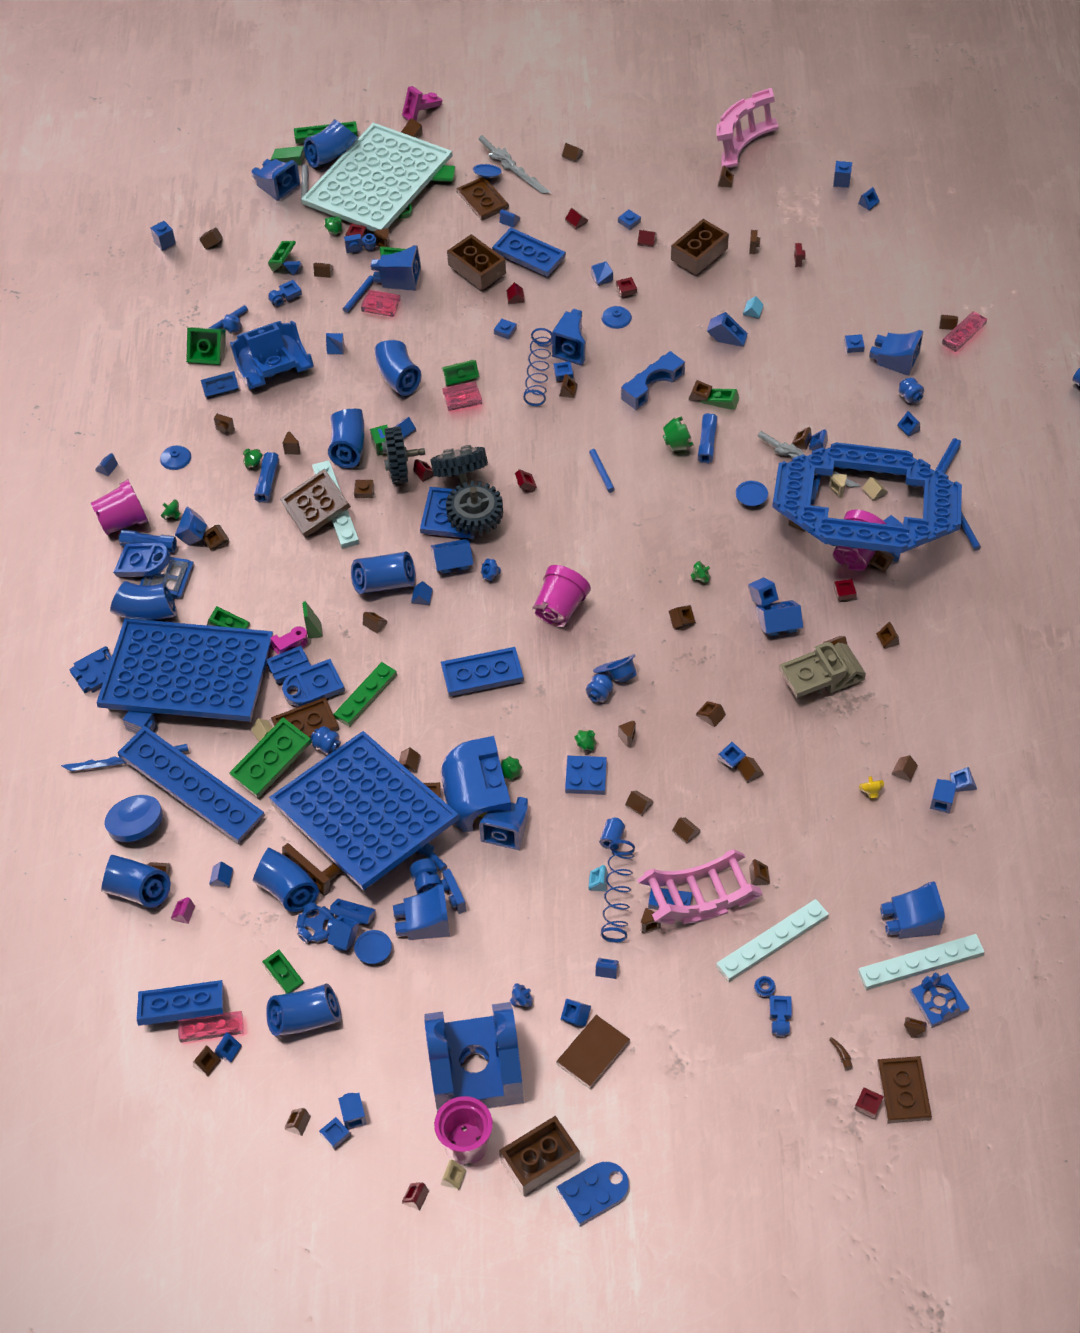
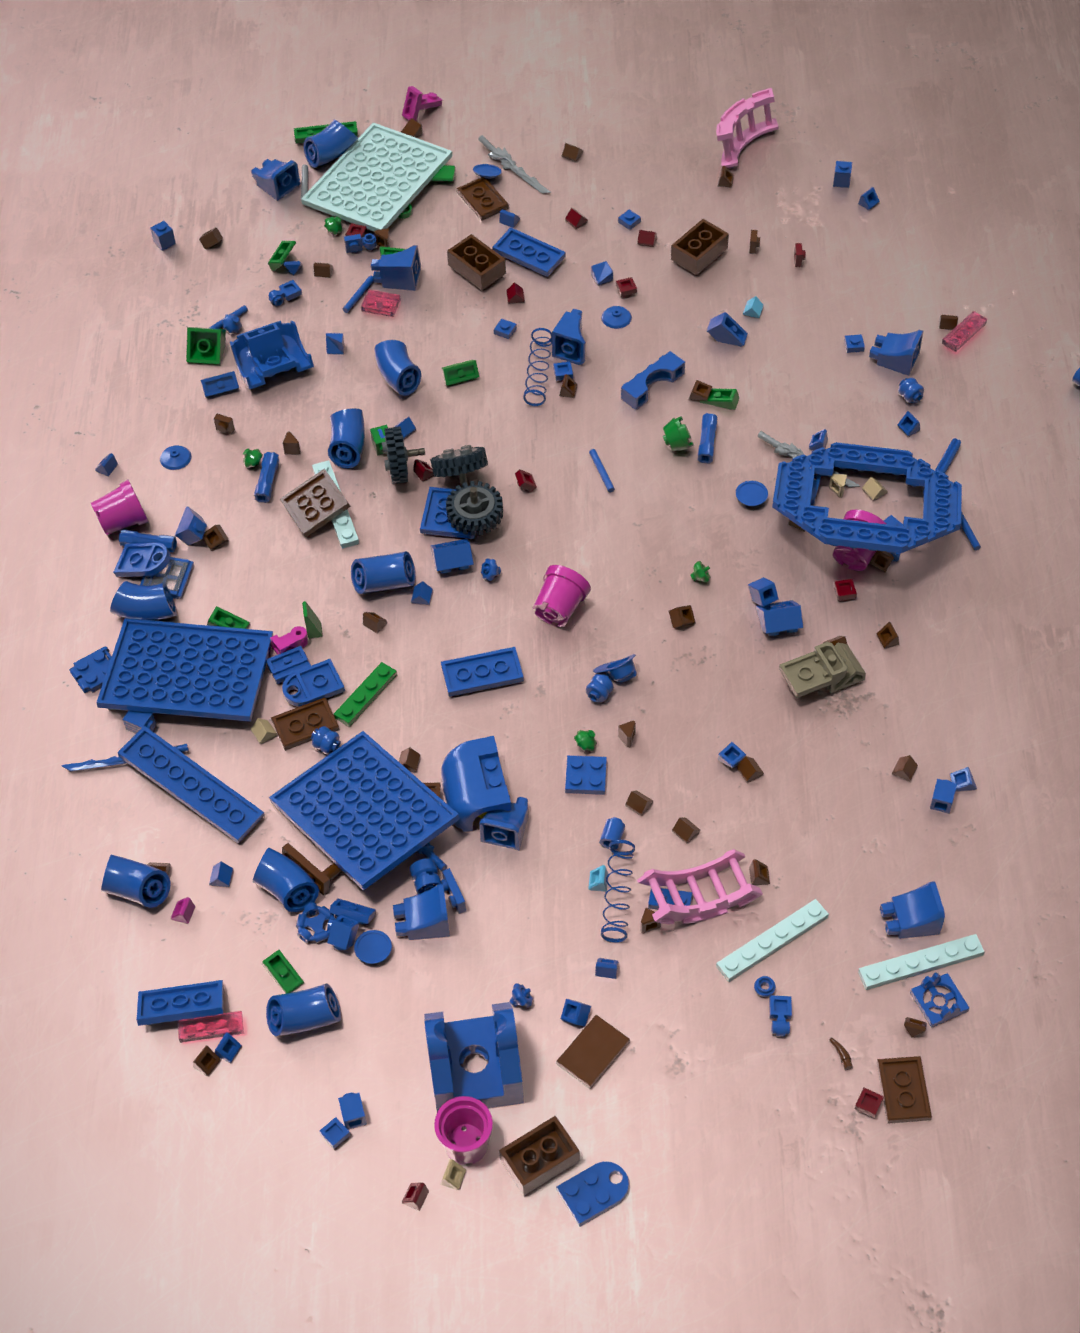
(133, 818): blue piece -> none
(171, 510): green piece -> none
(270, 757): green plate -> none
(289, 153): green slope -> none
(297, 1121): reddish brown slope -> none
(363, 489): reddish brown plate -> none
(462, 396): clear pink plate -> none
(510, 768): green piece -> none
(711, 713): reddish brown slope -> none
(802, 438): reddish brown slope -> none
(872, 787): yellow piece -> none

